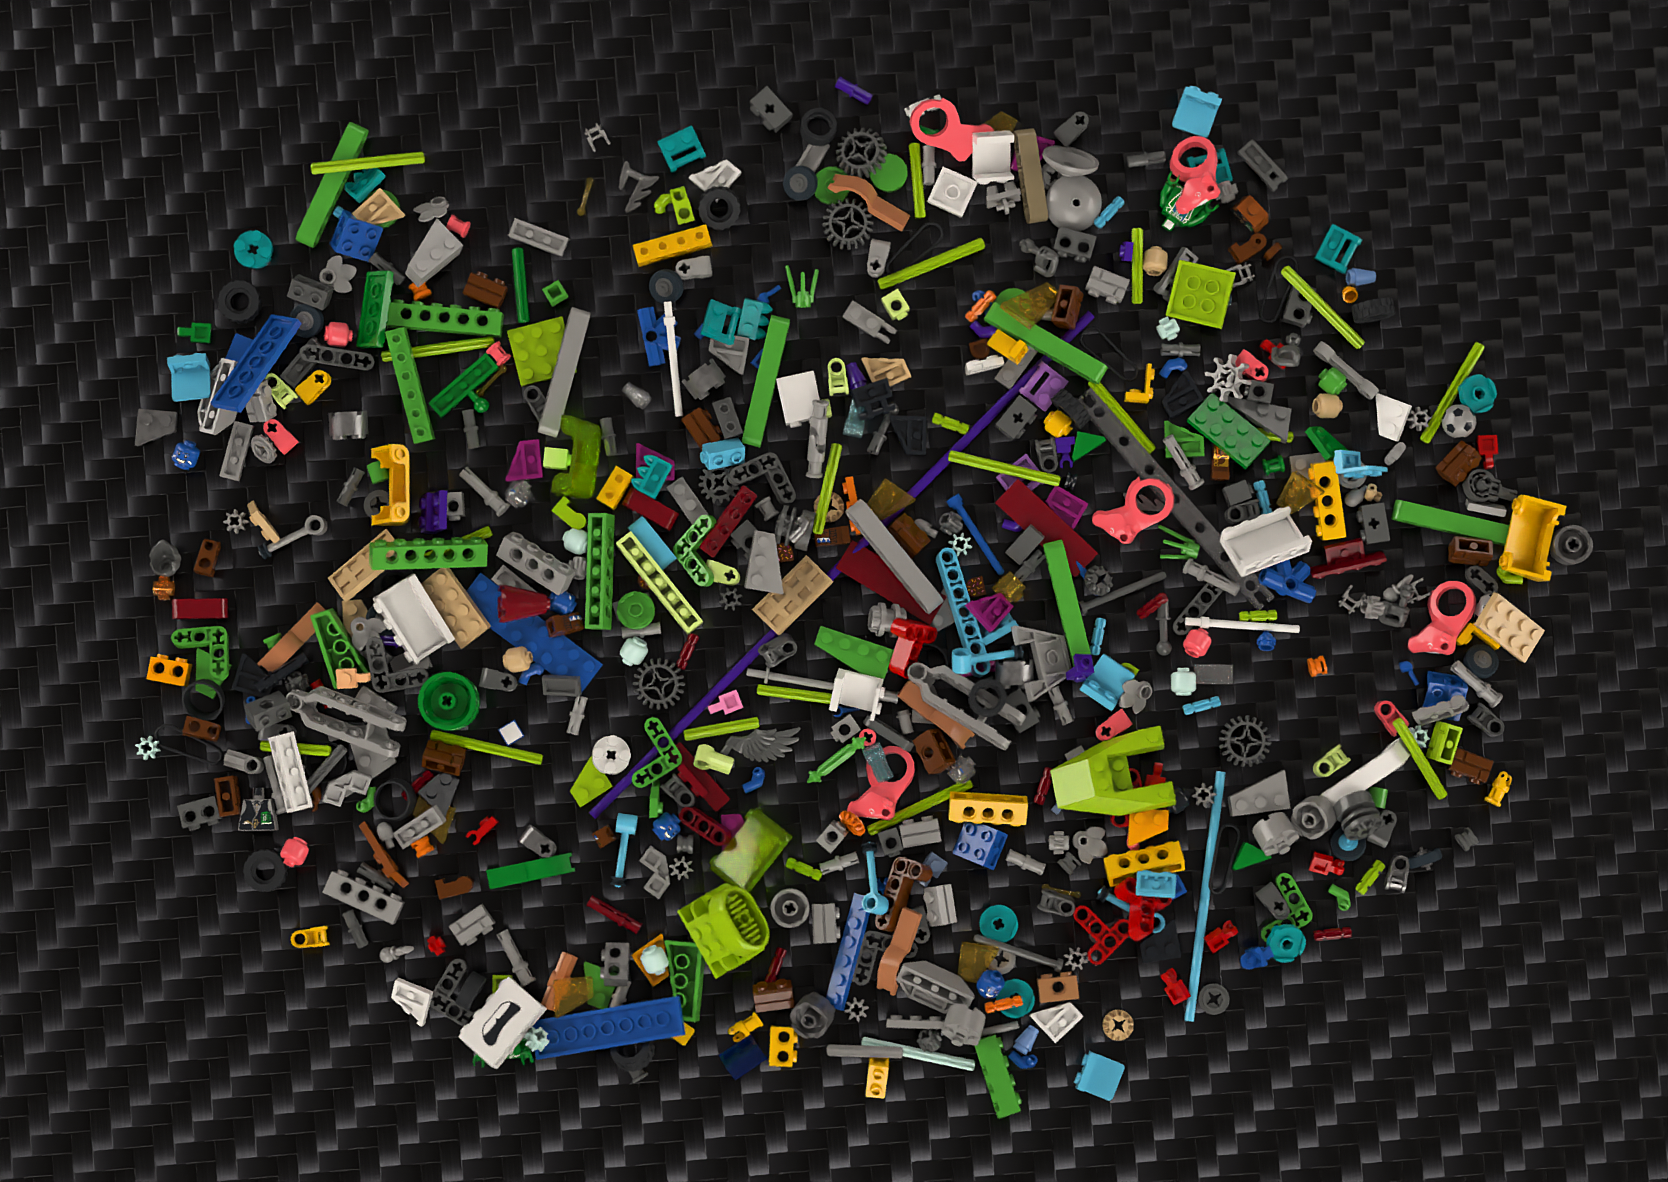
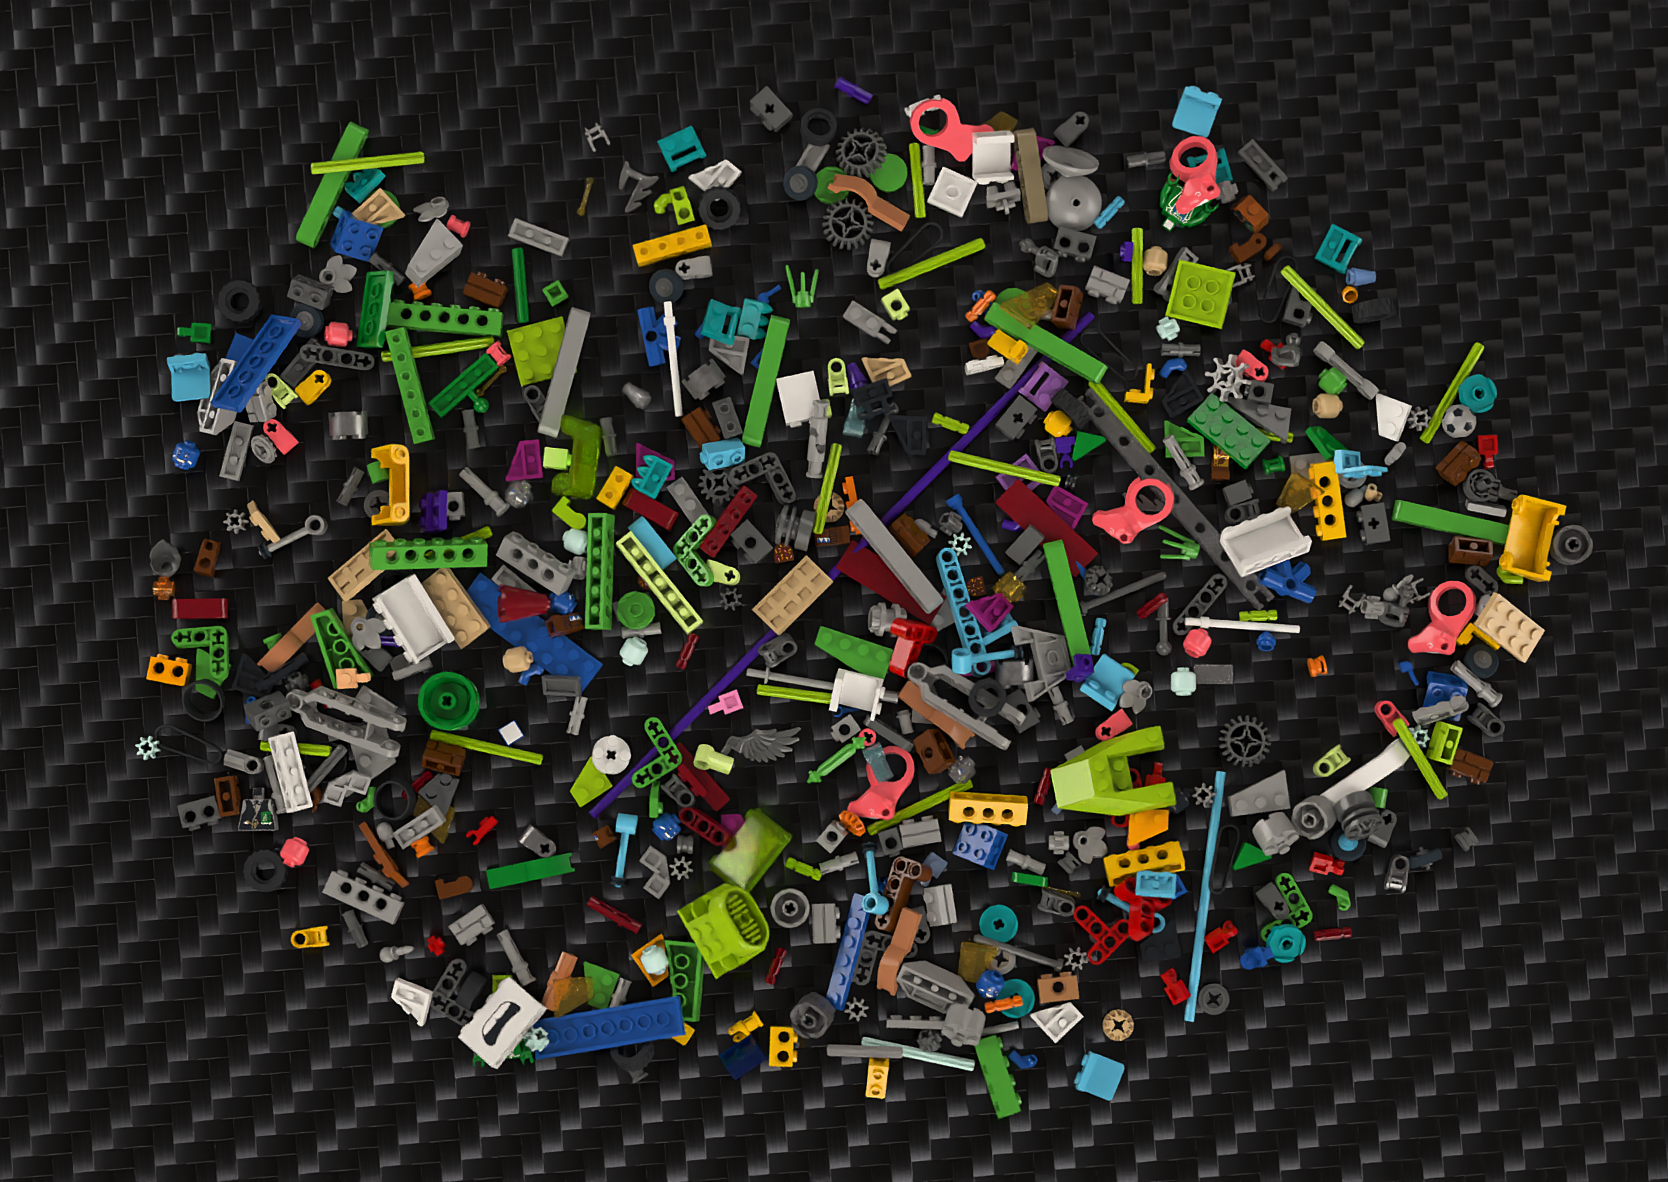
(154, 425): flat silver wing -> none
(201, 729): reddish brown leg -> none
(264, 251): teal plate -> none
(390, 677): dark grey beam -> none
(495, 680): dark grey piece -> none
(618, 964): flat silver brick -> none
(664, 700): dark grey gear -> none
(721, 728): lime axle -> none
(756, 781): blue arm -> none
(763, 564): light grey wedge -> none
(767, 508): light grey bush -> none
(773, 995): reddish brown brick -> none
(801, 530): flat silver arm -> none
(889, 500): clear yellow wing -> none
(1026, 1040): medium blue cone -> none
(1029, 879): none -> green beam
(1201, 705): medium azure axle -> none
(1203, 573): light grey pin -> none
(1263, 497): medium azure axle -> none
(1345, 557): dark red bracket -> none
(1370, 876): lime axle -> none
(1499, 788): yellow piece -> none

